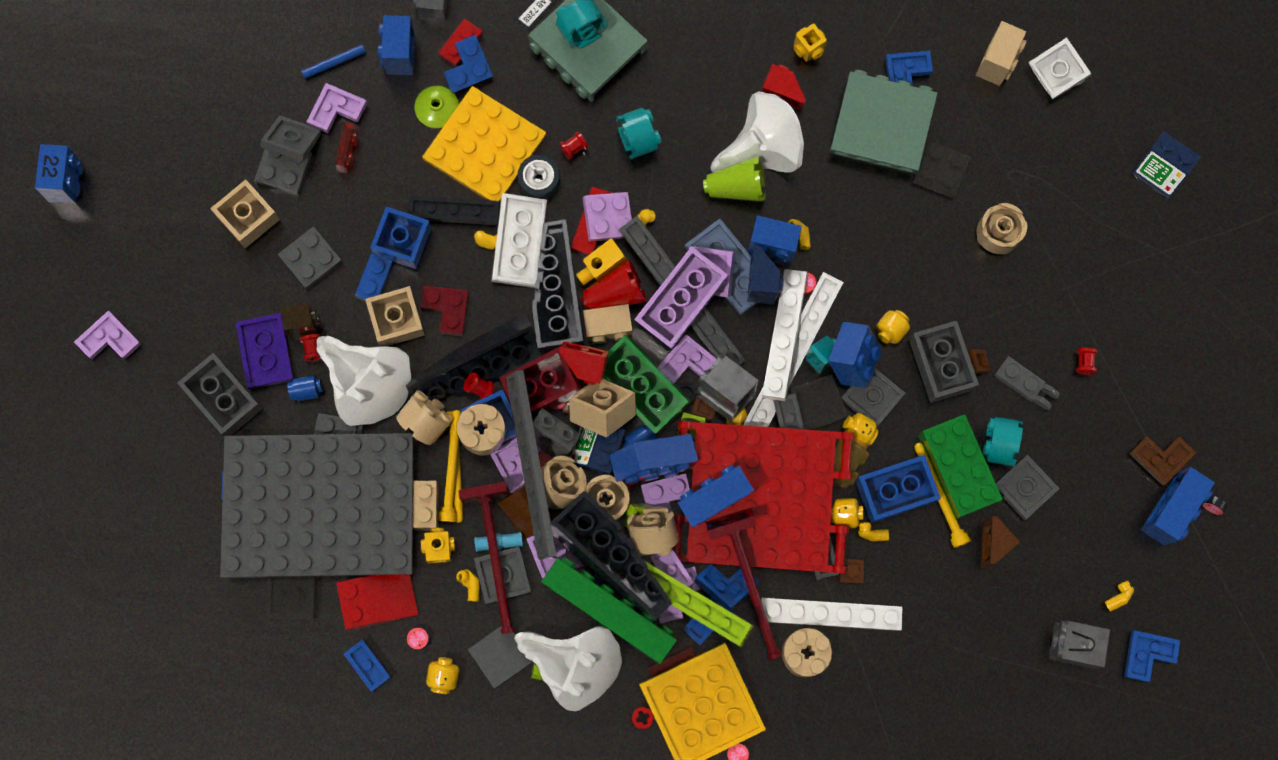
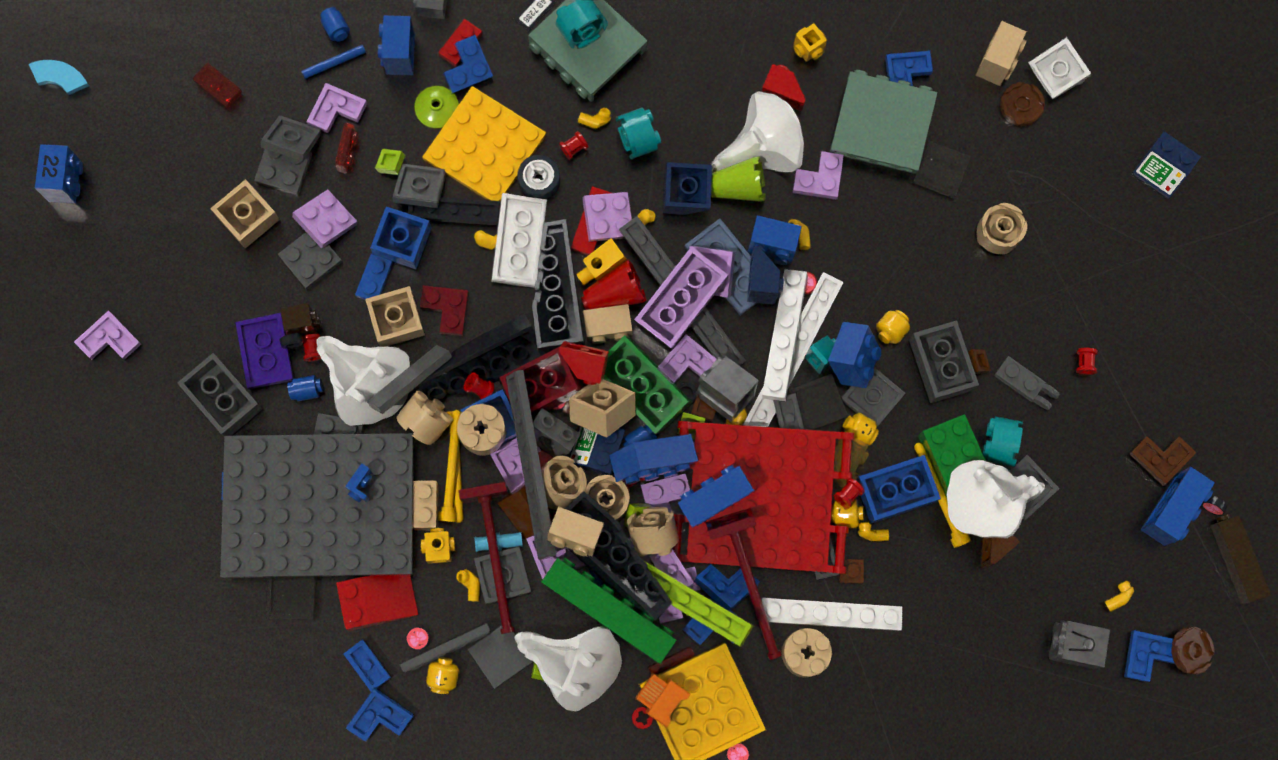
(59, 74): none -> medium azure tile
(217, 85): none -> clear red plate
(291, 340): none -> black tile
(324, 218): none -> lavender plate
(334, 24): none -> blue brick
(360, 479): none -> blue bracket
(375, 710): none -> blue plate
(390, 161): none -> lime plate
(409, 379): none -> dark grey tile
(419, 185): none -> dark grey tile
(446, 648): none -> dark grey tile
(575, 532): none -> tan brick
(597, 120): none -> yellow arm
(661, 698): none -> orange piece
(687, 188): none -> dark blue slope
(821, 183): none -> lavender plate
(849, 493): none -> red bush
(989, 499): none -> white animal
(1022, 104): none -> reddish brown tile
(1192, 650): none -> reddish brown tile
(1240, 559): none -> dark brown brick

